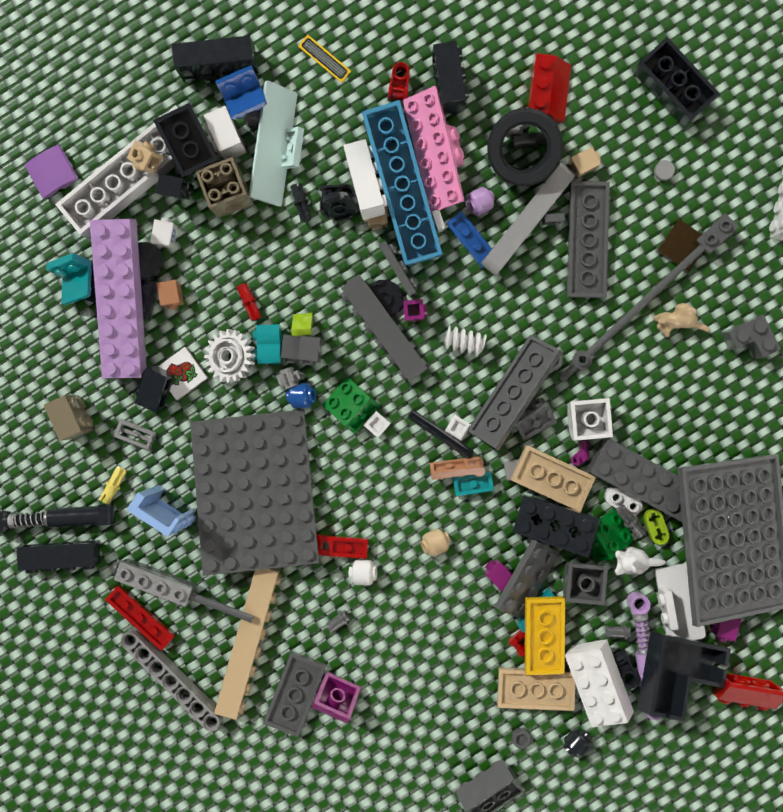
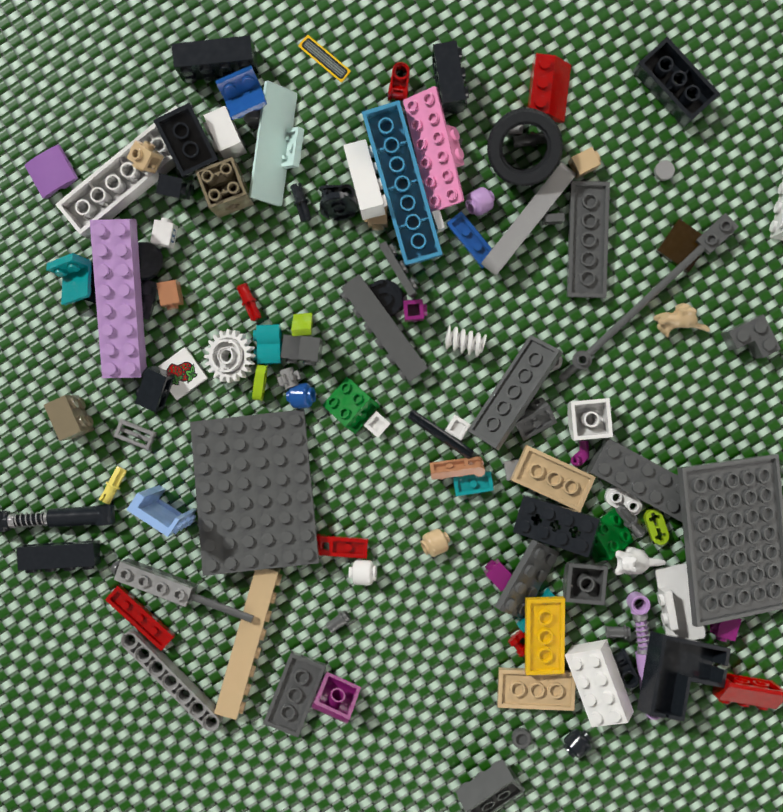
(259, 382): none -> lime beam

